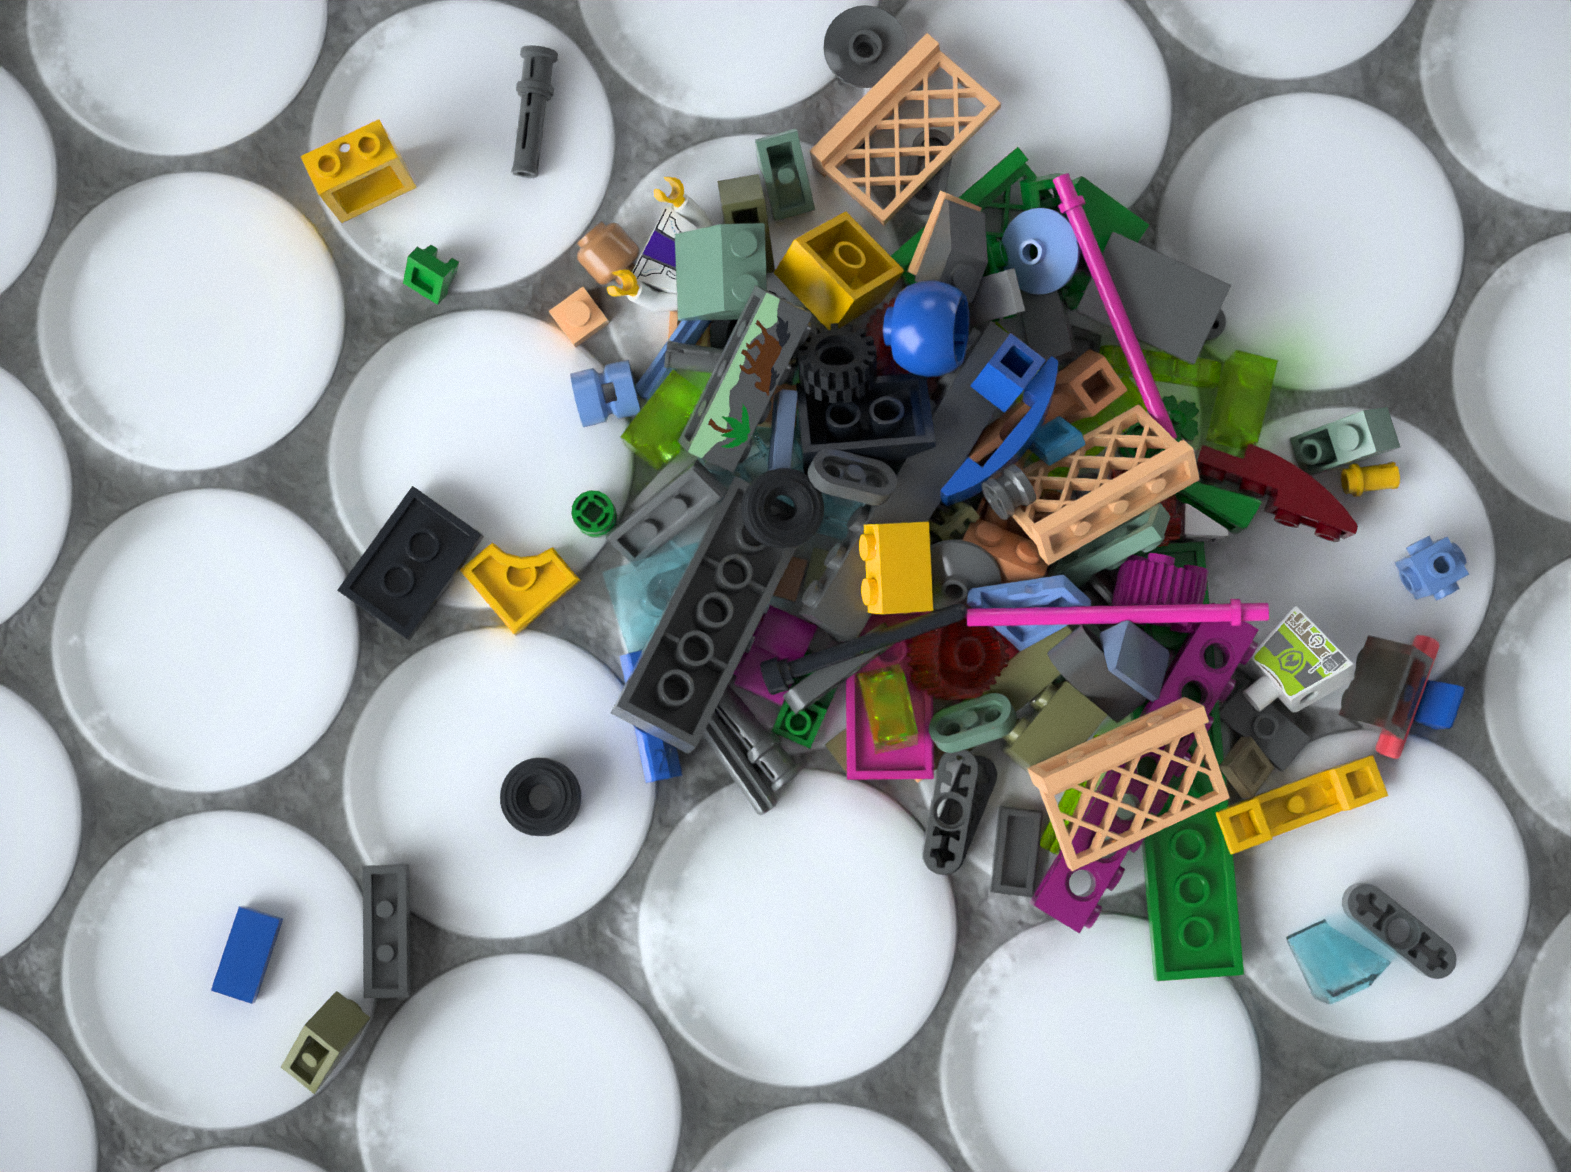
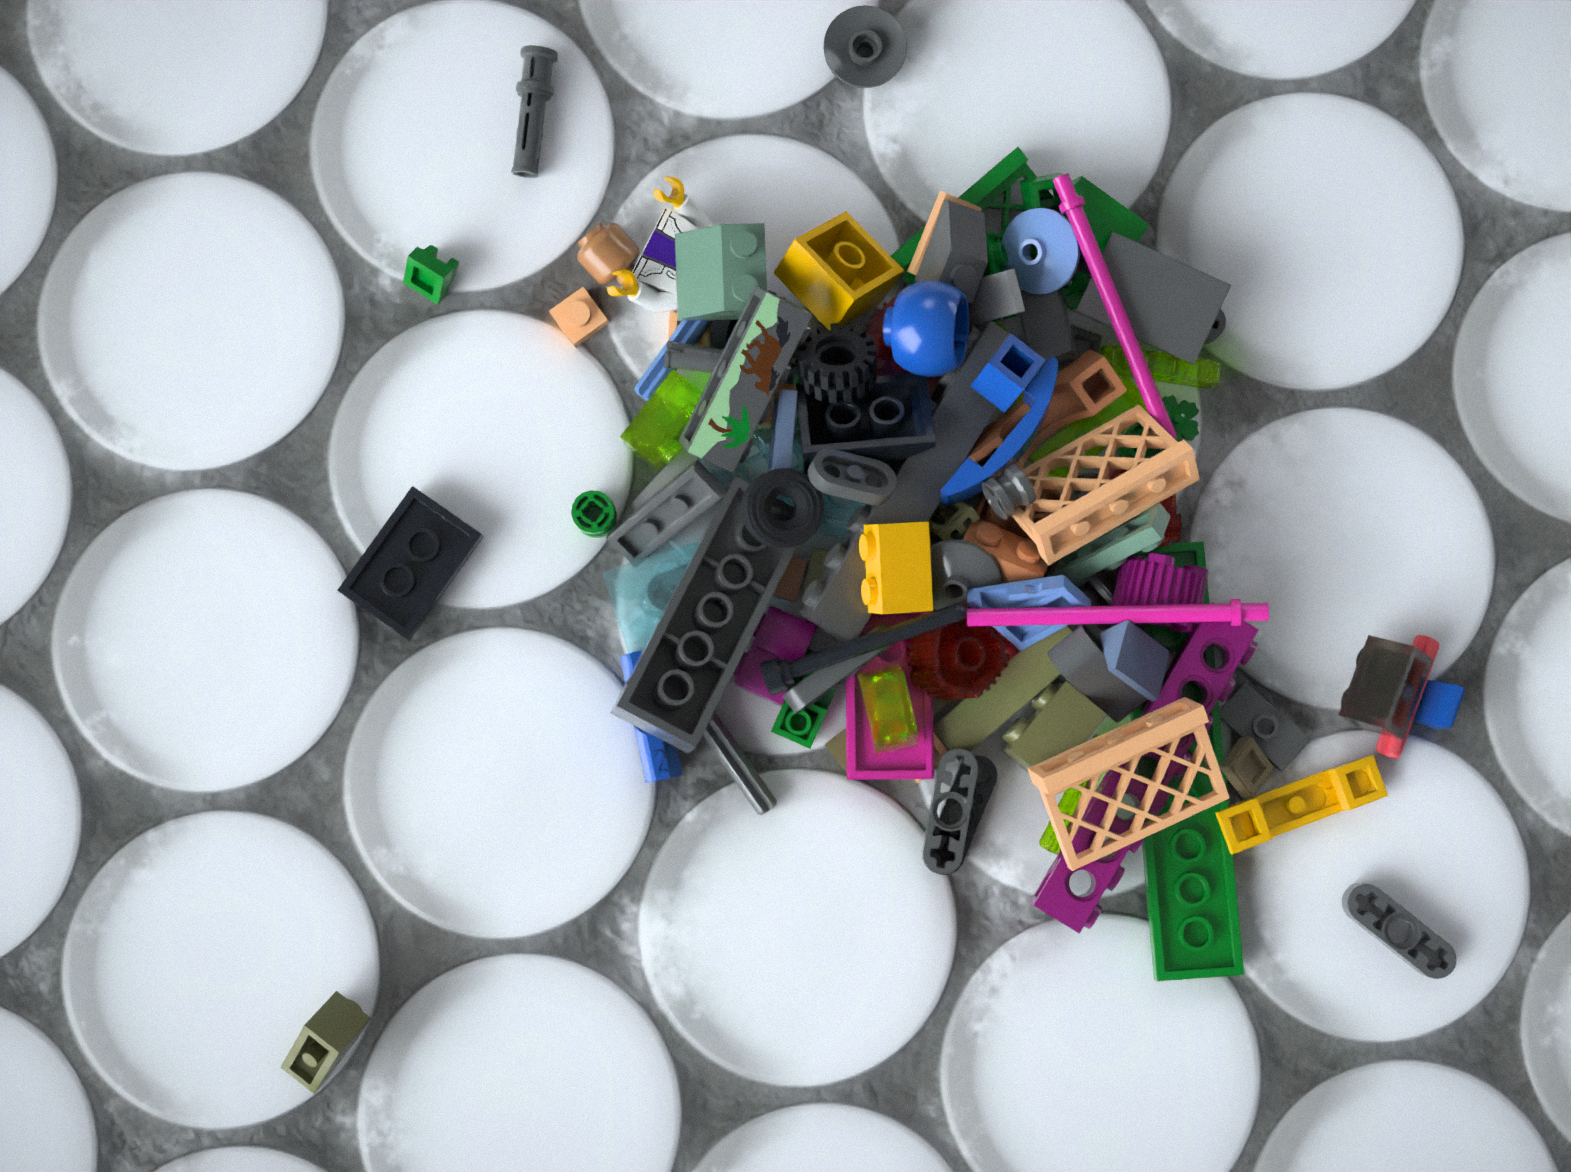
(247, 954): blue tile -> none
(341, 175): yellow window -> none
(386, 931): dark grey plate -> none
(516, 792): black tyre -> none
(519, 586): yellow tile -> none
(590, 395): medium blue wheel -> none
(744, 203): olive slope -> none
(762, 746): dark grey pin -> none
(784, 174): sand green slope -> none
(872, 115): light nougat fence -> none
(937, 182): dark grey plate -> none
(975, 720): sand green plate -> none
(1016, 851): dark grey tile -> none
(1056, 441): dark azure tile -> none
(1199, 527): white slope -> none
(1225, 507): green slope -> none
(1241, 399): clear neon green brick -> none
(1292, 493): dark red slope -> none
(1297, 665): torso -> none
(1333, 962): clear light blue slope -> none
(1345, 441): sand green slope -> none
(1369, 478): yellow pin -> none
(1418, 568): medium blue brick -> none

